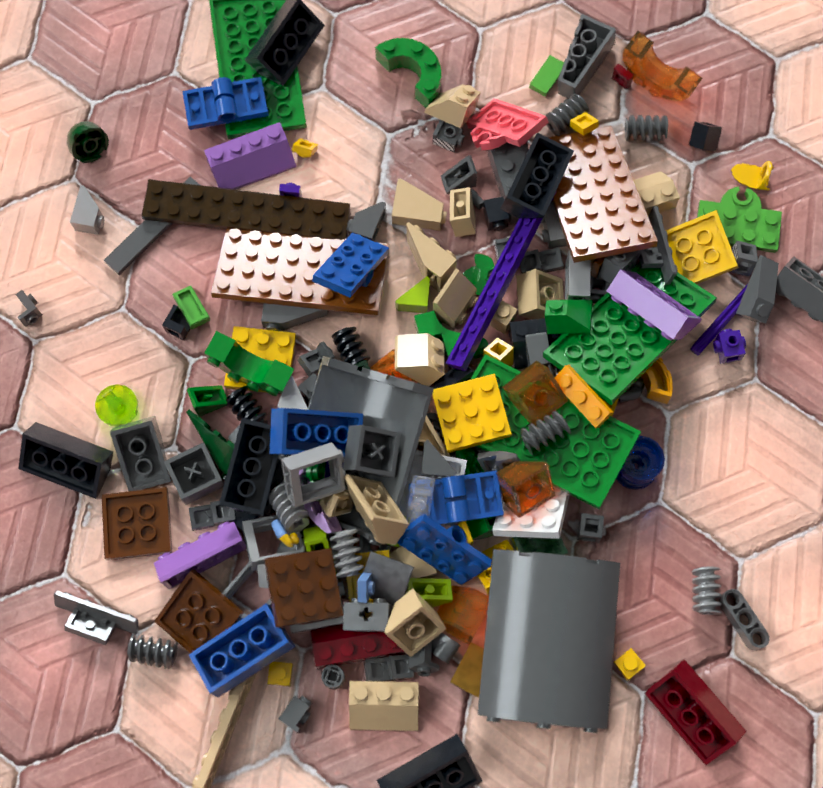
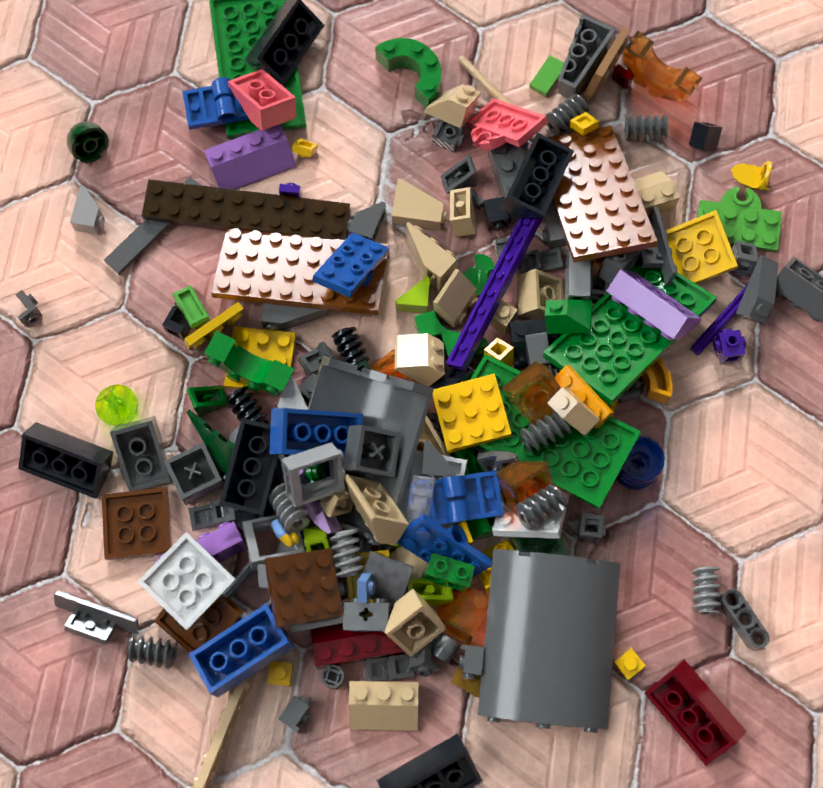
(186, 580): none -> white plate
(228, 317): none -> yellow plate
(264, 99): none -> coral slope
(448, 572): none -> green bracket
(471, 661): none -> dark grey brick
(481, 79): none -> tan piece
(539, 504): none -> dark grey piece
(574, 411): none -> tan slope
(607, 65): none -> medium nougat plate

